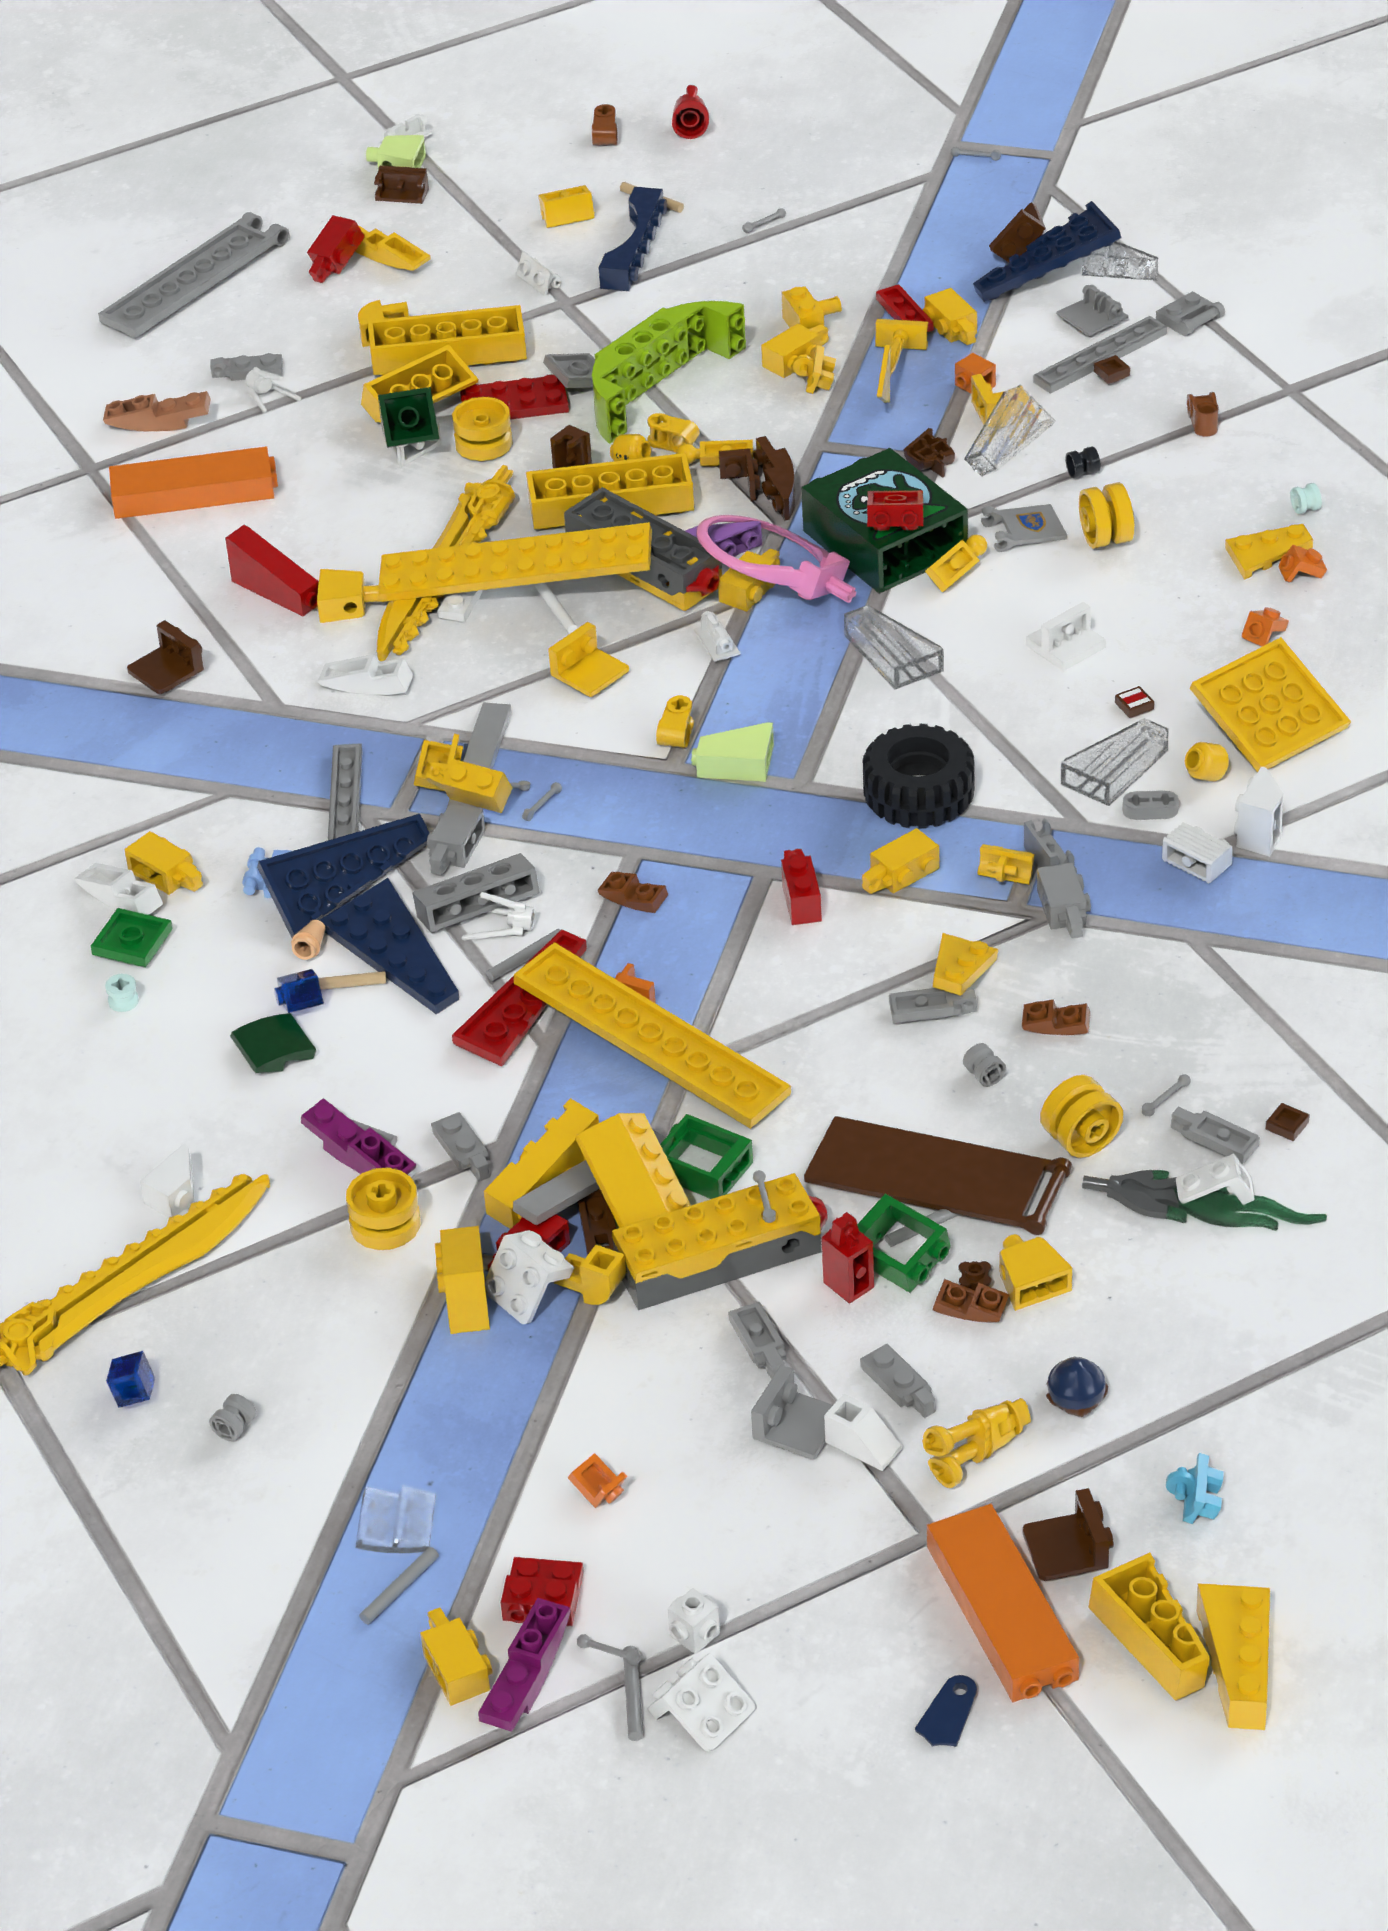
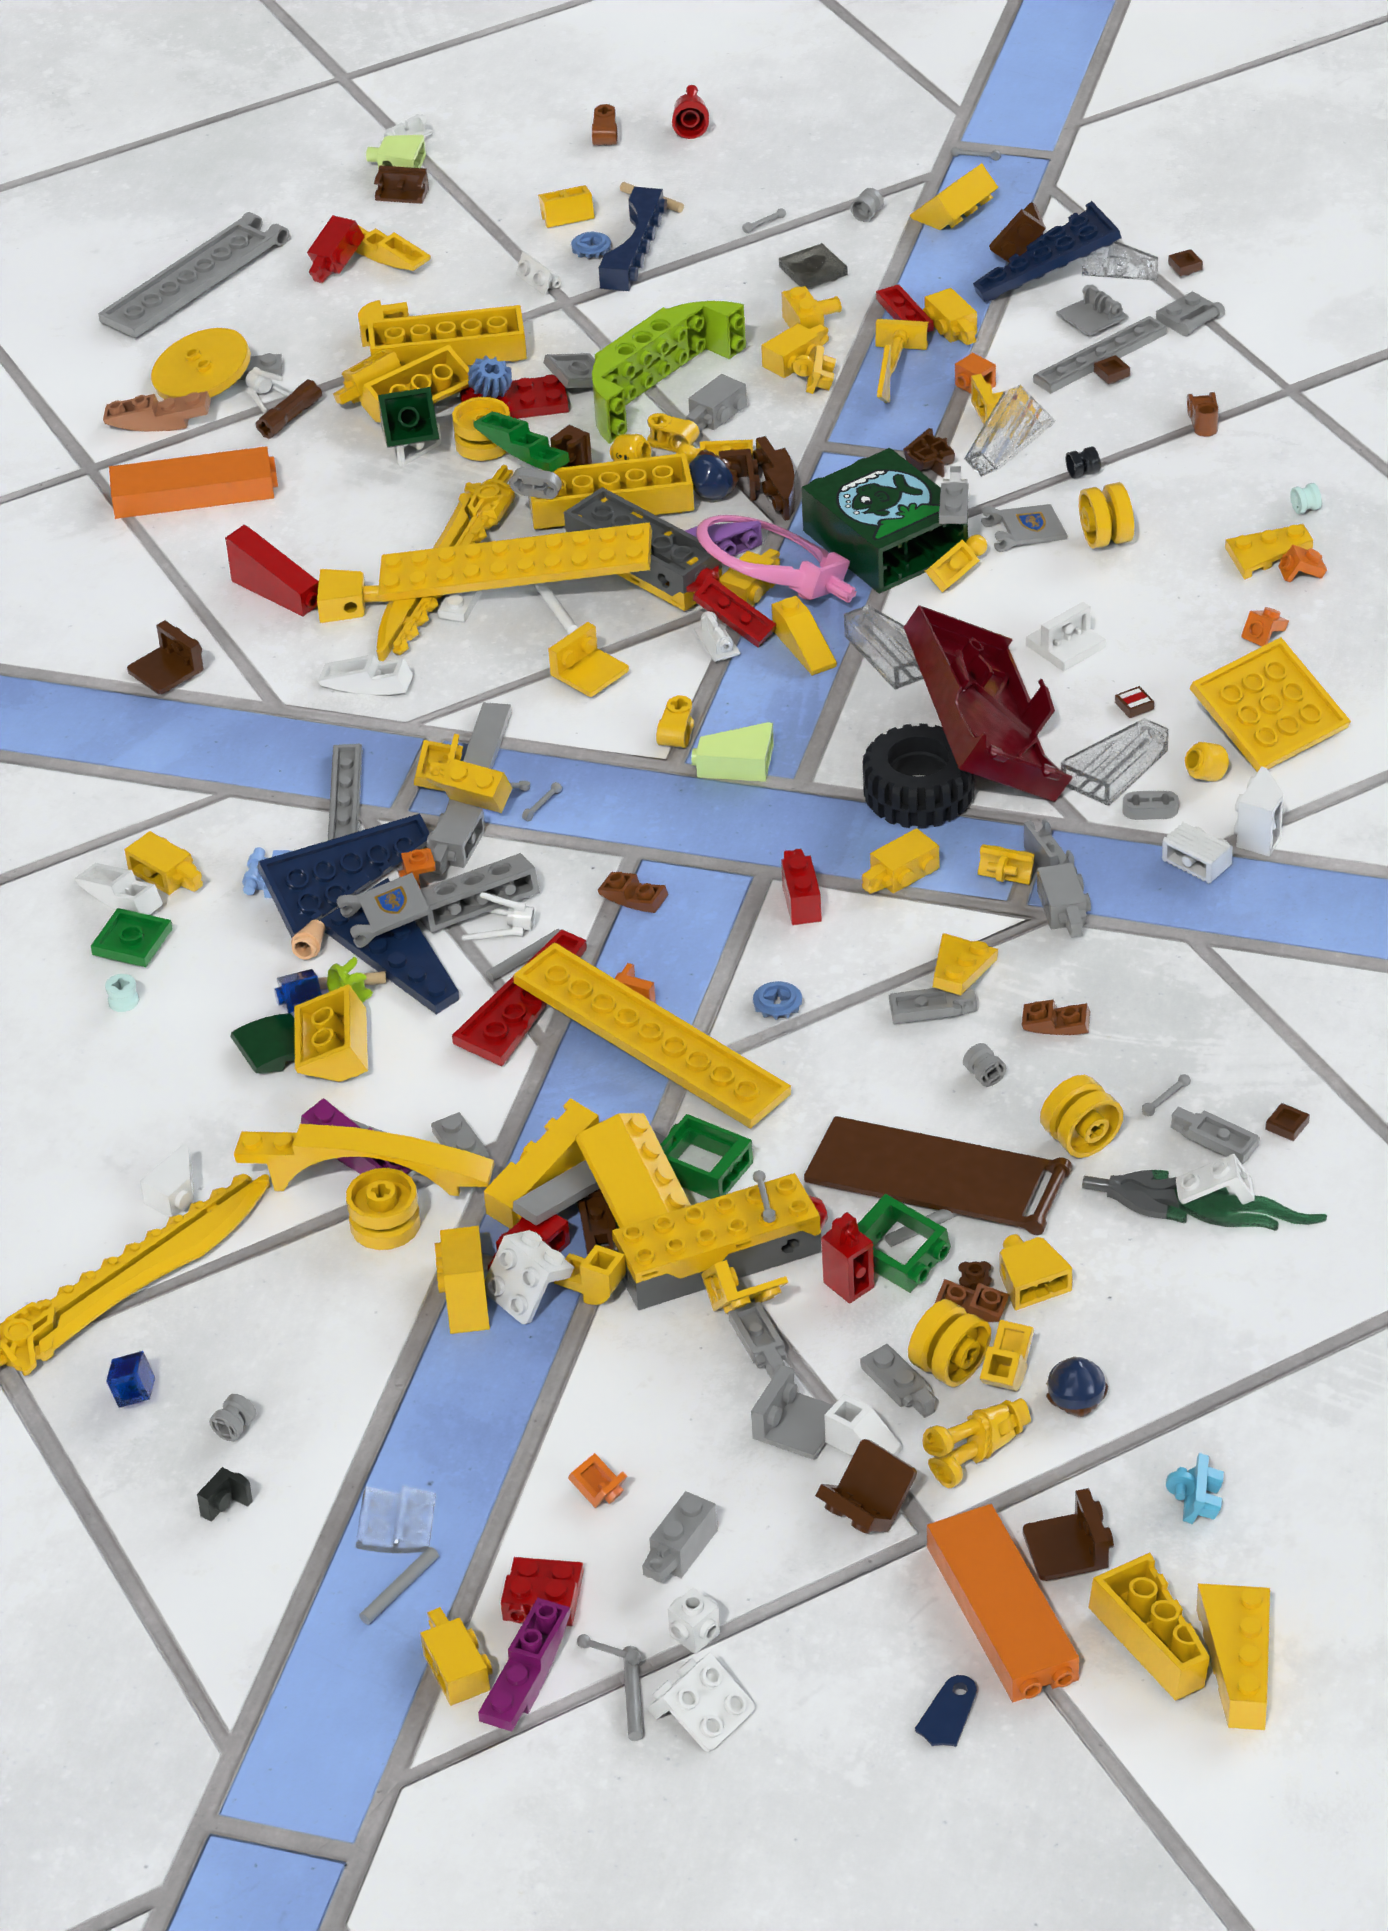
(201, 363): none -> yellow plate
(219, 1492): none -> pearl dark grey bracket
(289, 408): none -> reddish brown axle
(292, 1152): none -> yellow slope
(331, 1036): none -> yellow slope
(339, 977): none -> lime piece
(364, 372): none -> yellow hinge
(385, 908): none -> light grey flag
(417, 862): none -> orange bracket
(490, 377): none -> medium blue gear
(516, 439): none -> green slope
(535, 483): none -> light grey beam
(583, 243): none -> medium blue gear
(680, 1537): none -> light grey hinge
(712, 475): none -> dark blue hair
(717, 402): none -> light grey hinge
(722, 1291): none -> yellow bracket
(734, 612): none -> red plate
(767, 994): none -> medium blue gear
(801, 635): none -> yellow slope
(813, 266): none -> clear smoke plate
(867, 204): none -> light grey wheel
(870, 1488): none -> reddish brown bracket
(895, 509): red plate -> none
(949, 1342): none -> yellow wheel
(954, 498): none -> light grey hinge
(957, 199): none -> yellow slope
(985, 703): none -> dark red piece
(1006, 1360): none -> yellow brick
(1185, 262): none -> reddish brown plate

